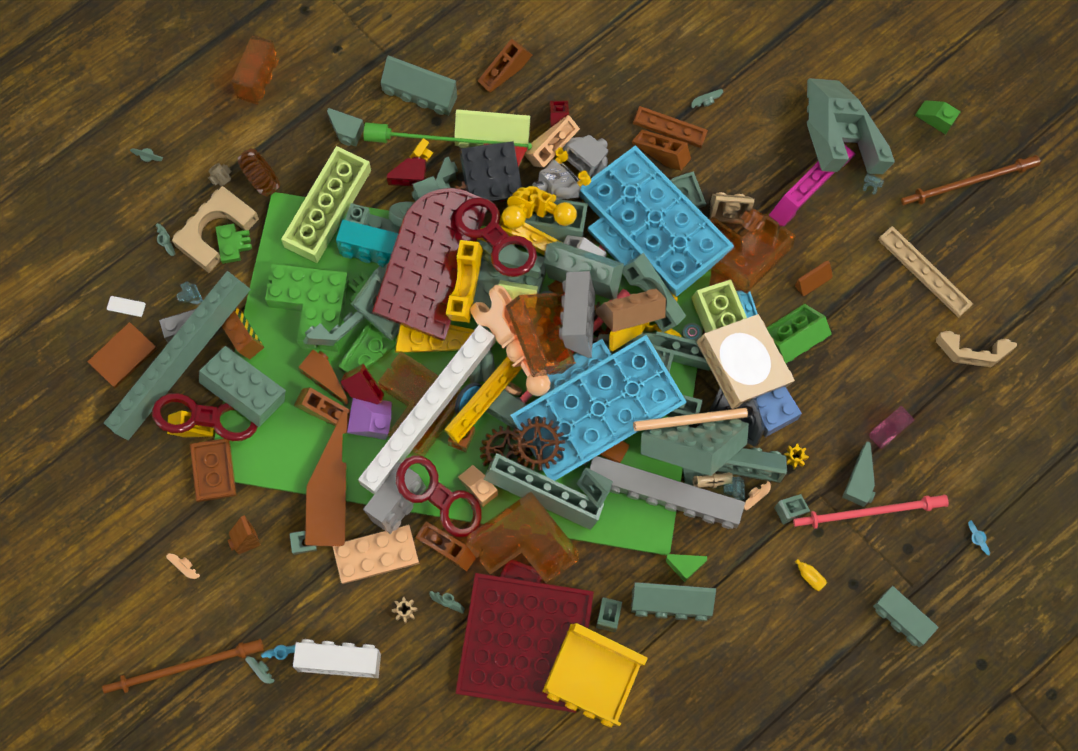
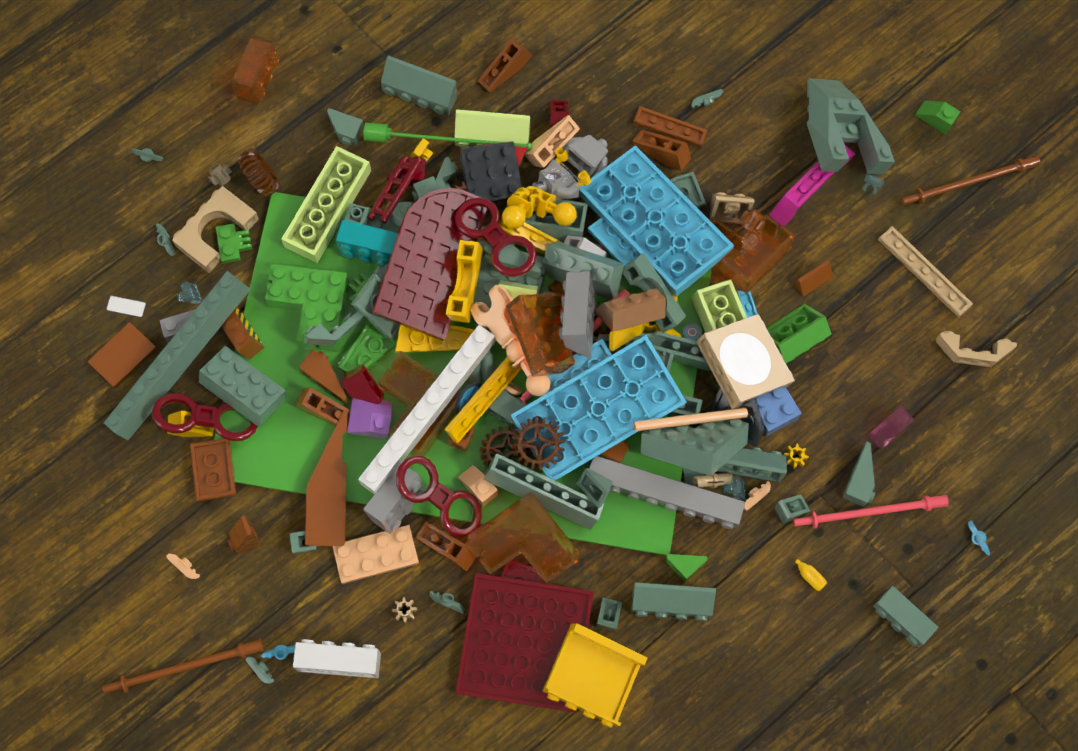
(394, 198): none -> dark red bar

